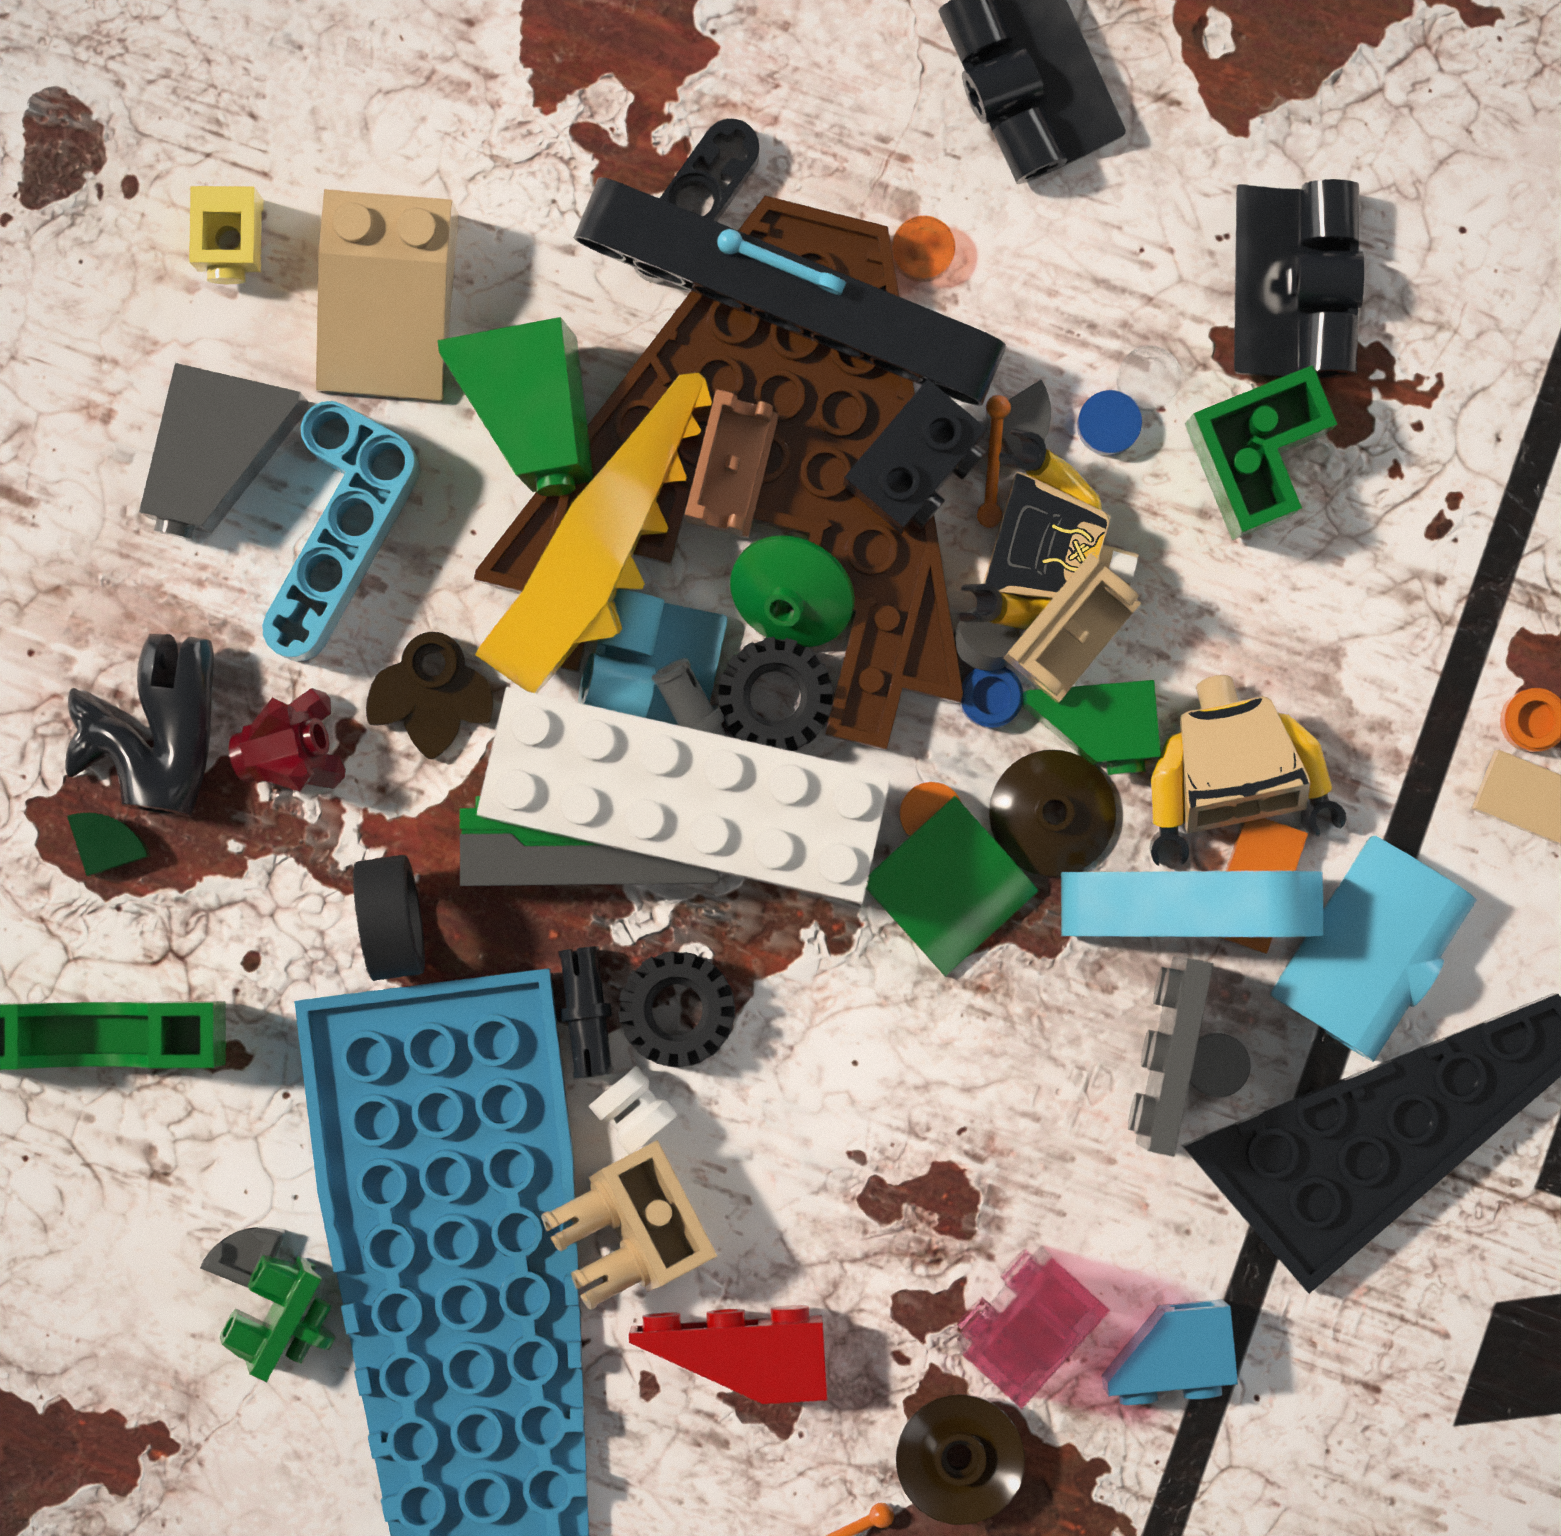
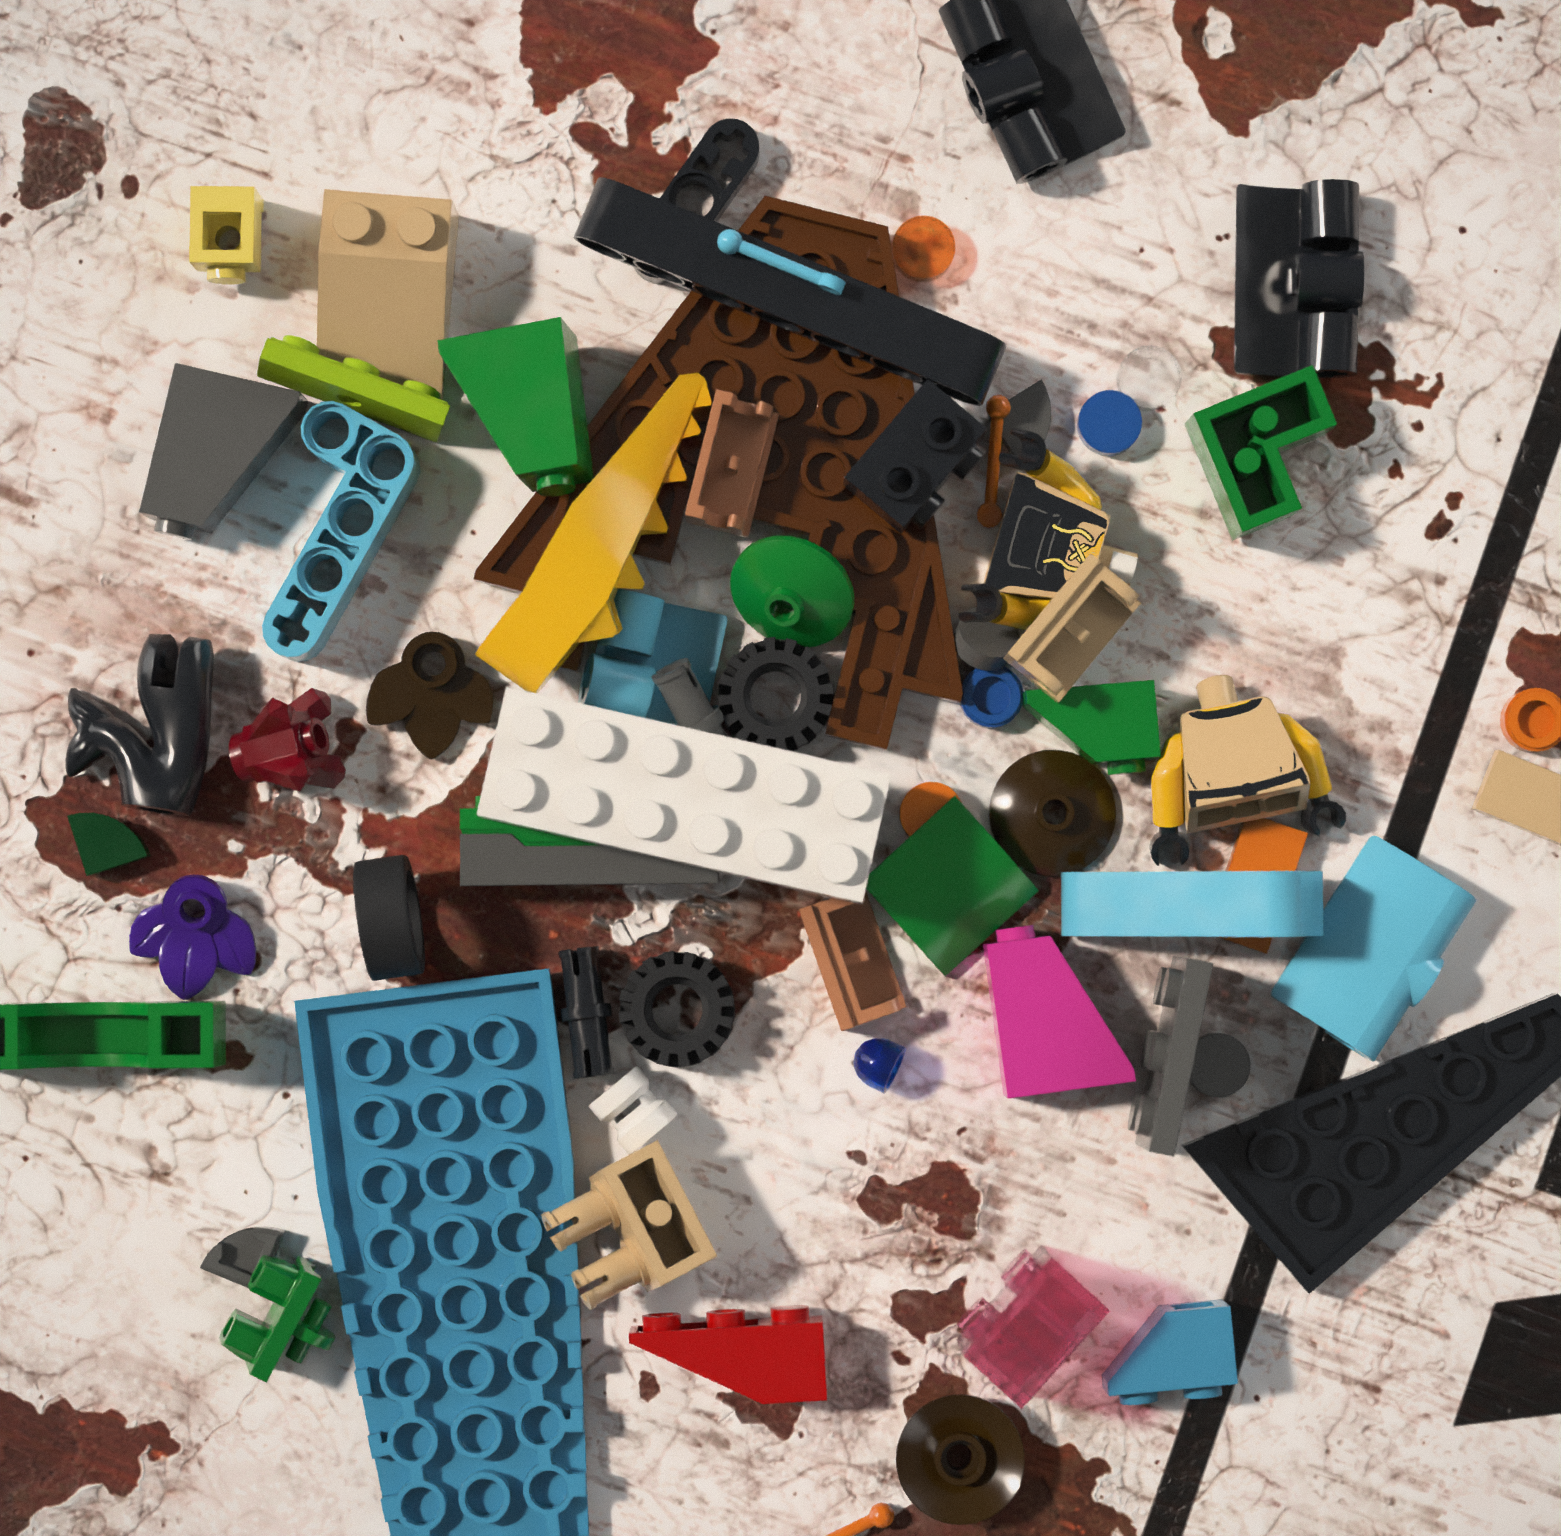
(190, 945): none -> dark purple plate
(354, 383): none -> lime tile
(852, 960): none -> nougat hinge
(878, 1063): none -> clear blue hinge
(1046, 1021): none -> dark pink slope

